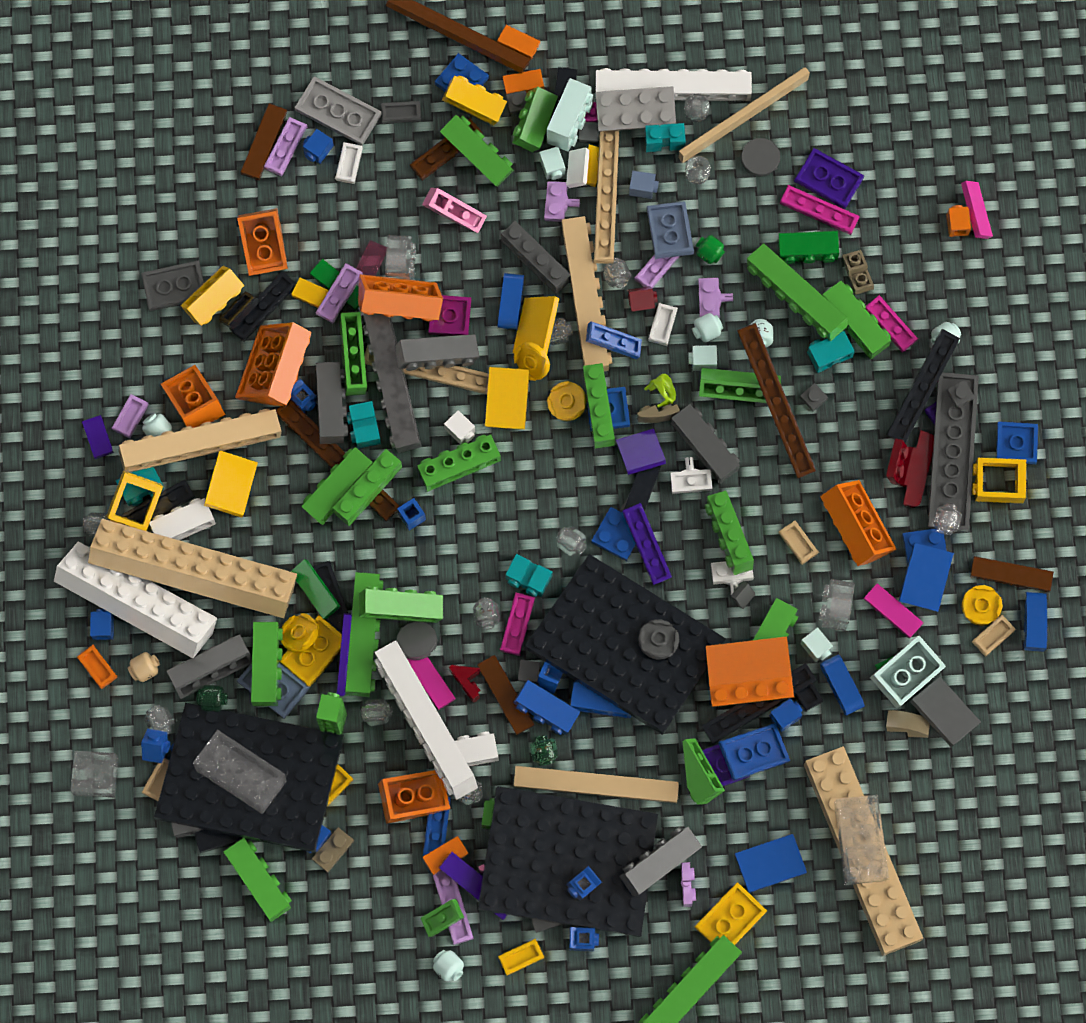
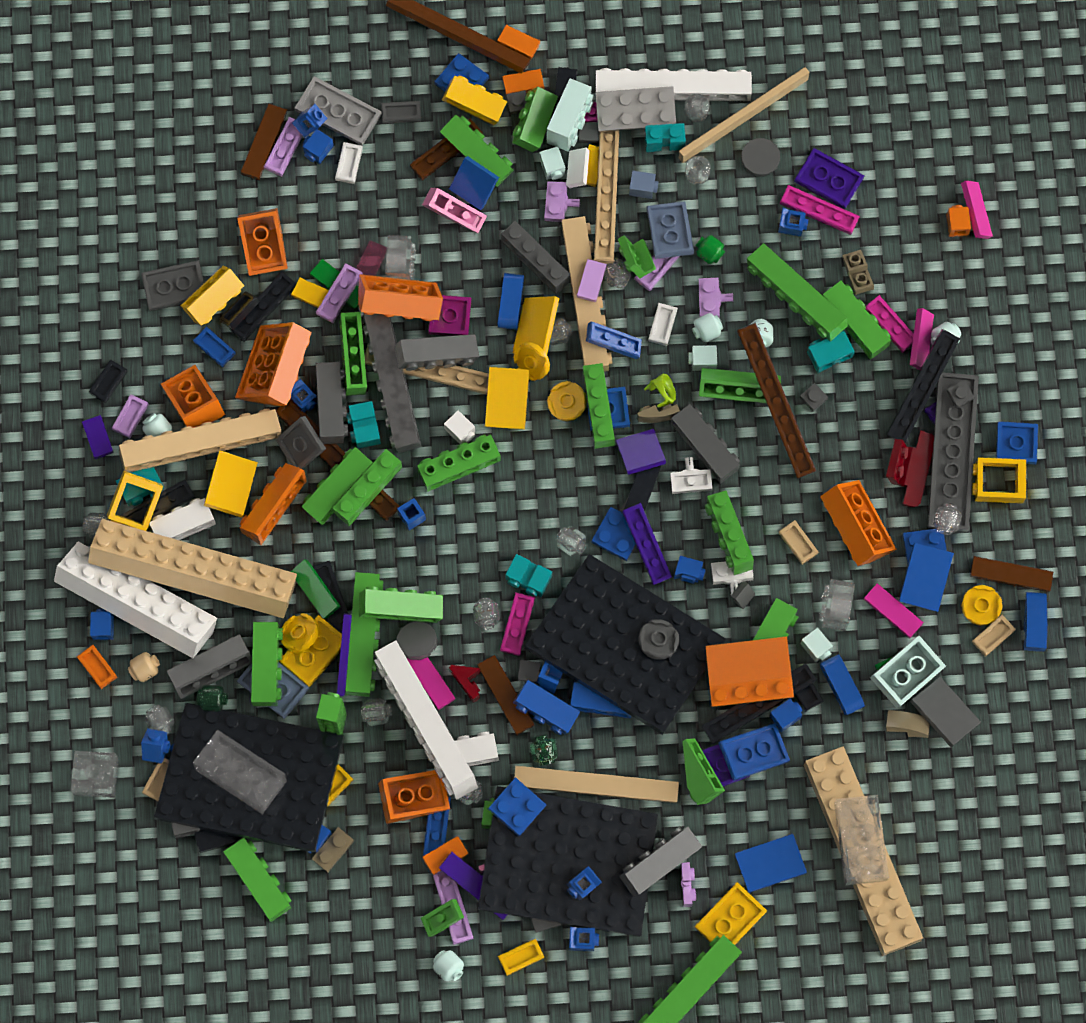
(108, 381): none -> black tile
(214, 346): none -> blue tile
(273, 503): none -> orange slope
(300, 443): none -> dark grey plate
(309, 120): none -> blue window
(474, 183): none -> blue tile
(517, 806): none -> blue plate
(591, 280): none -> lavender tile
(637, 256): none -> bright green bracket
(642, 298): dark red brick -> none
(689, 570): none -> blue window
(792, 222): none -> blue window
(808, 246): green brick -> none
(921, 337): none -> dark pink tile

